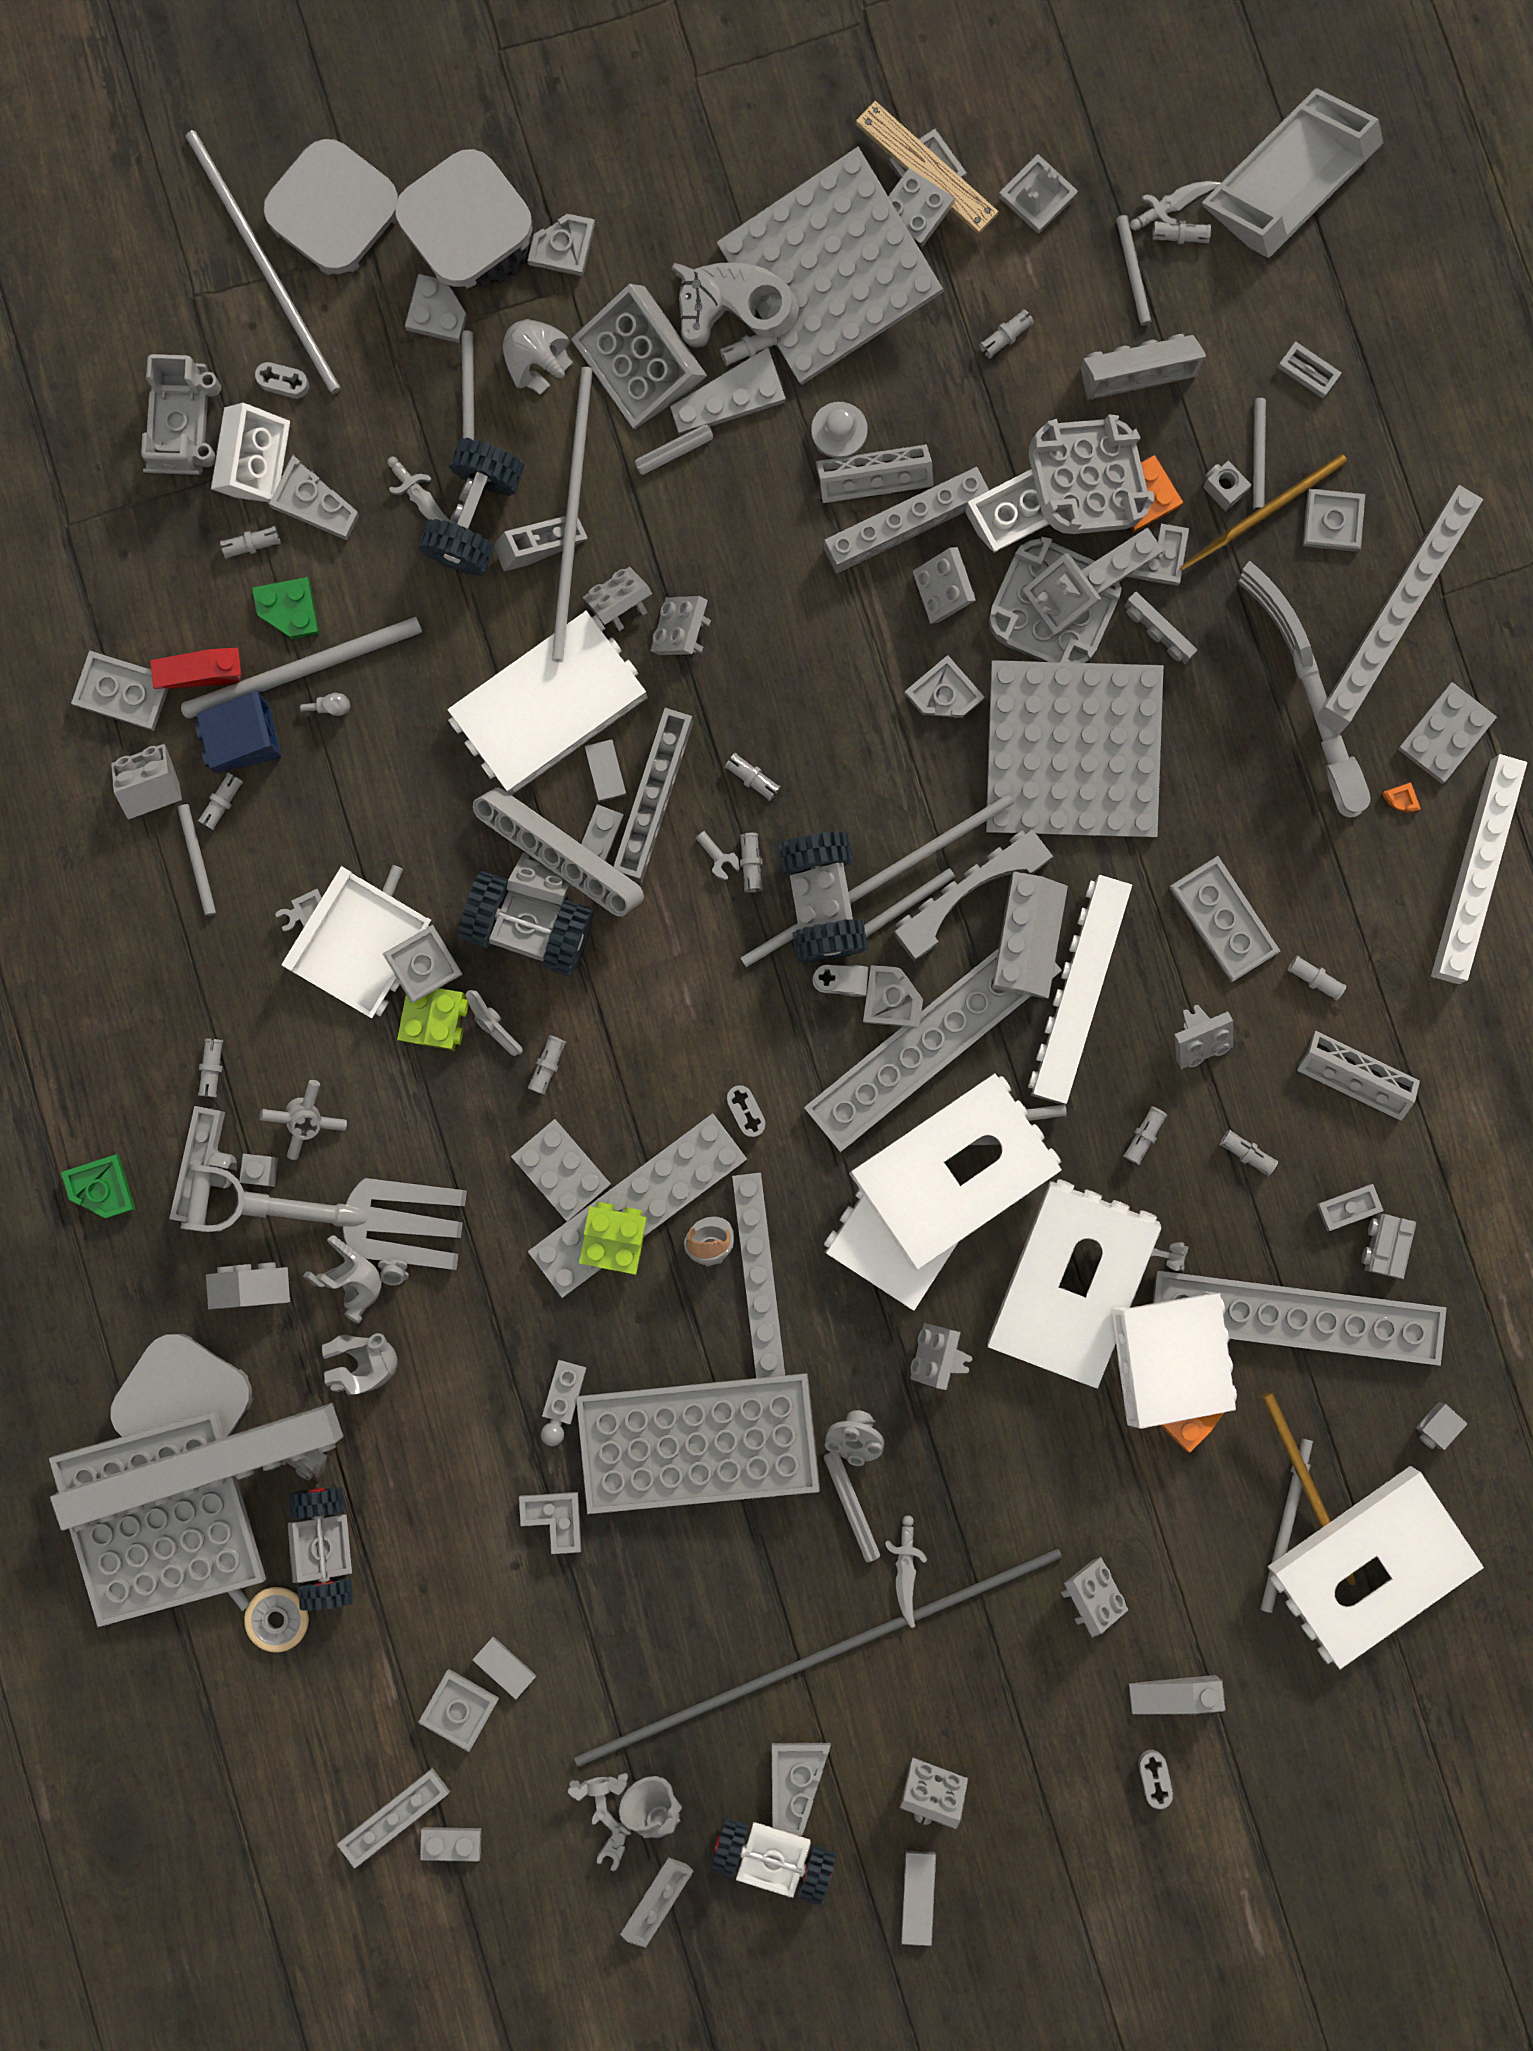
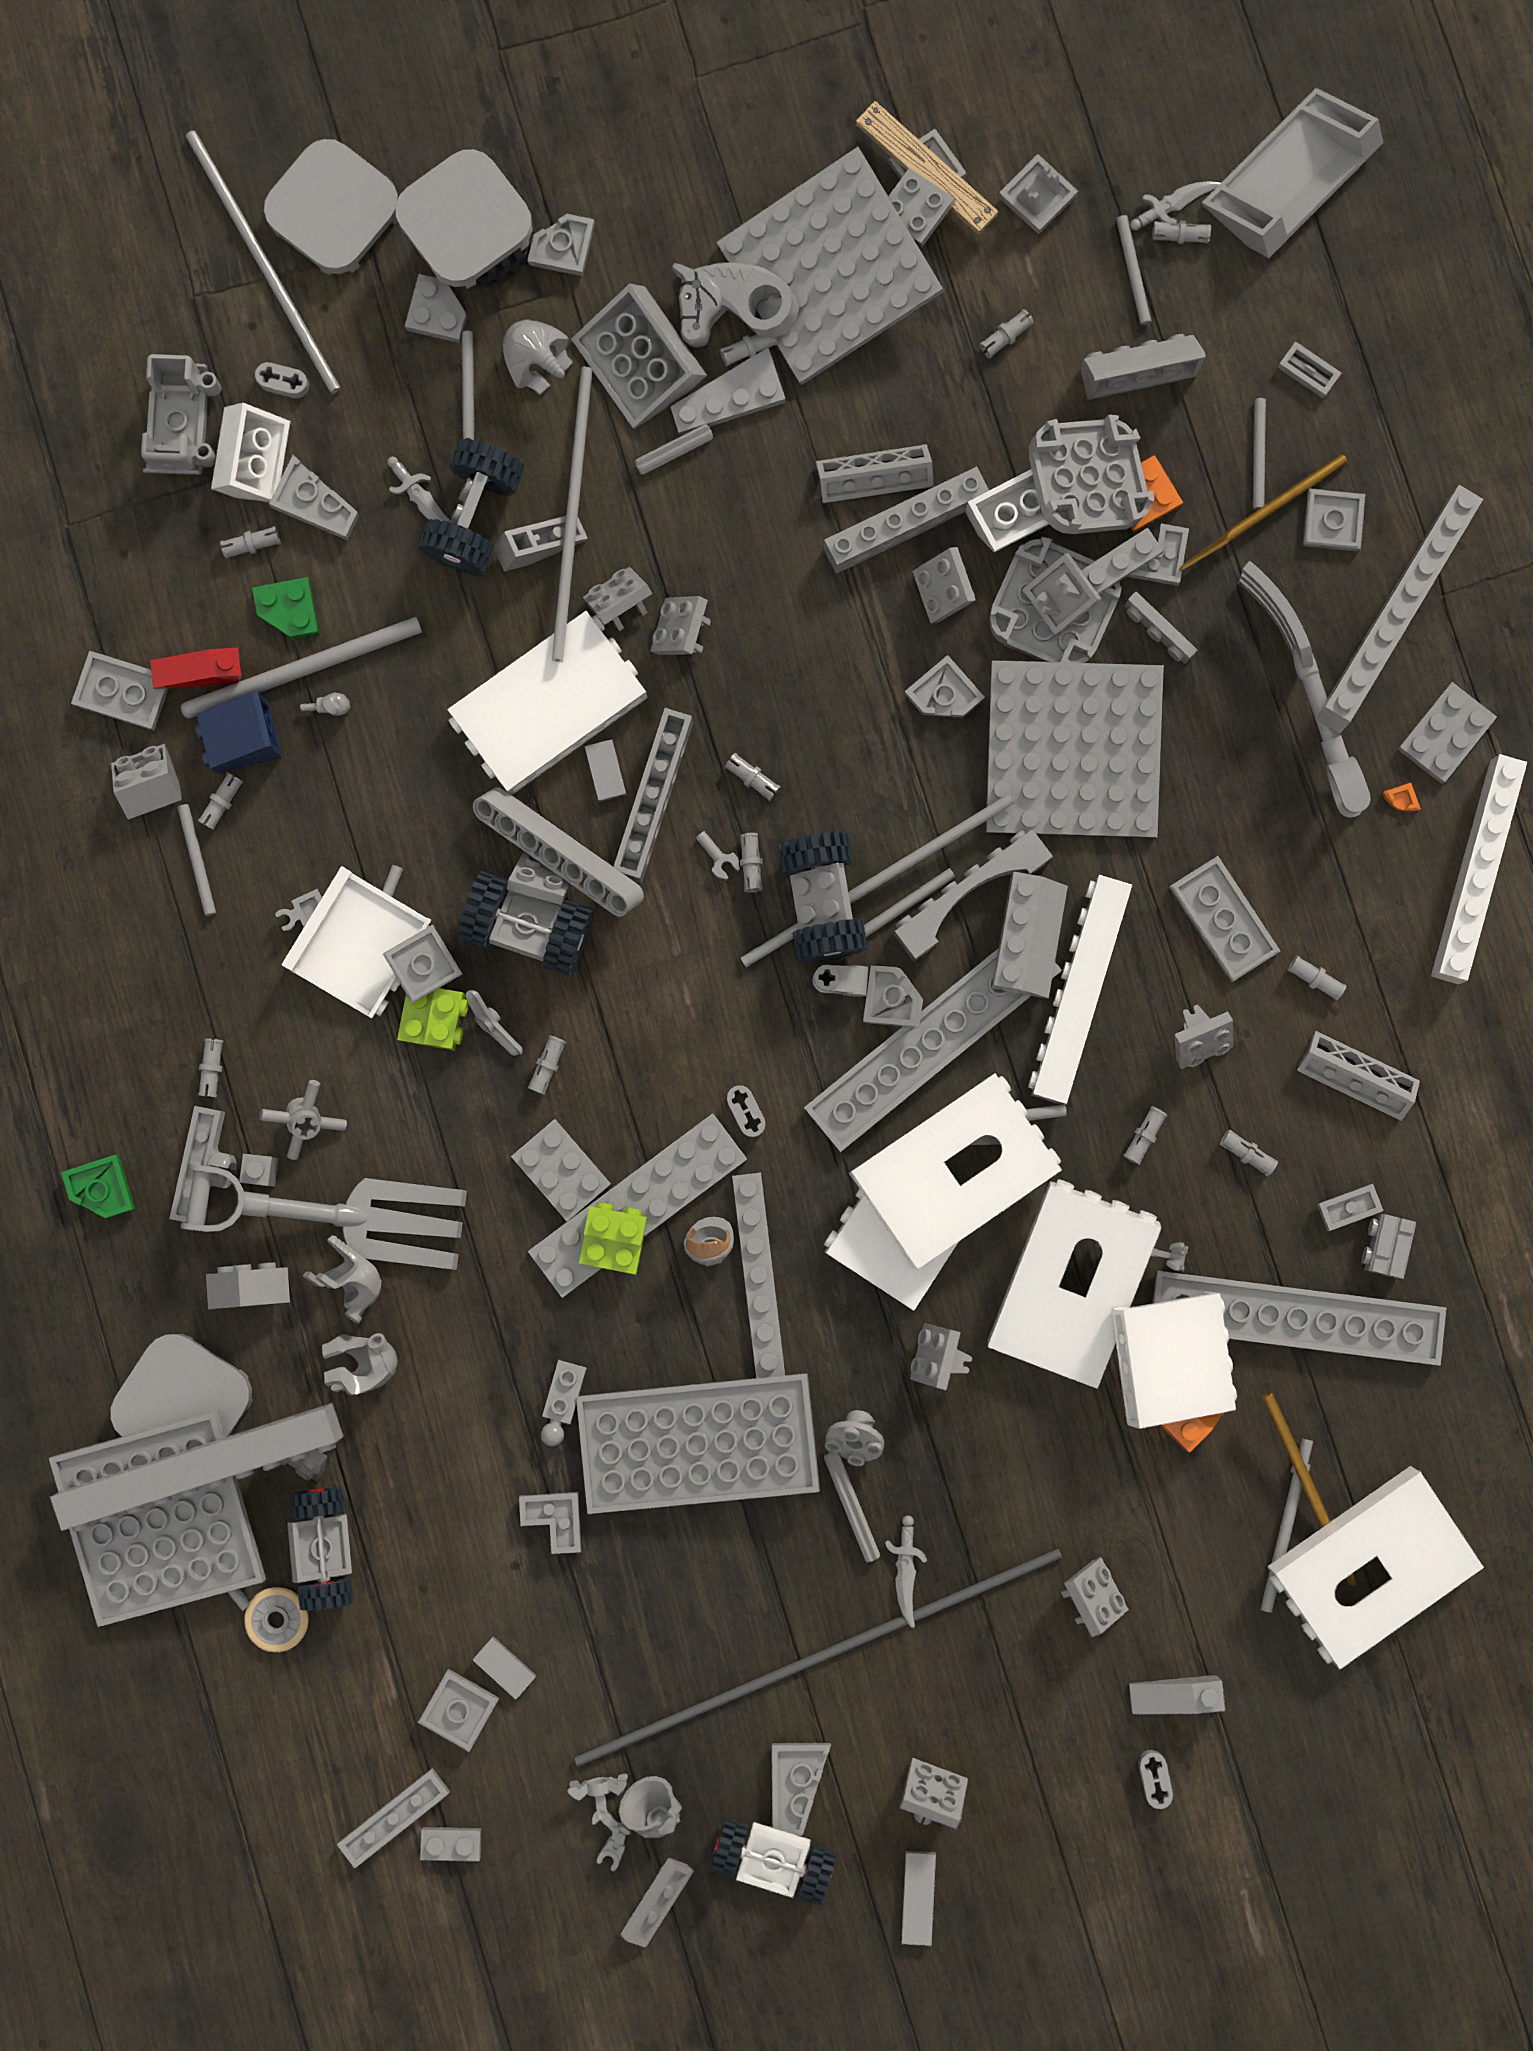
(393, 1271): light grey plate -> none
(602, 831): light grey plate -> none
(839, 430): light grey plate -> none
(1226, 497): light grey brick -> none
(1440, 1427): light grey brick -> none

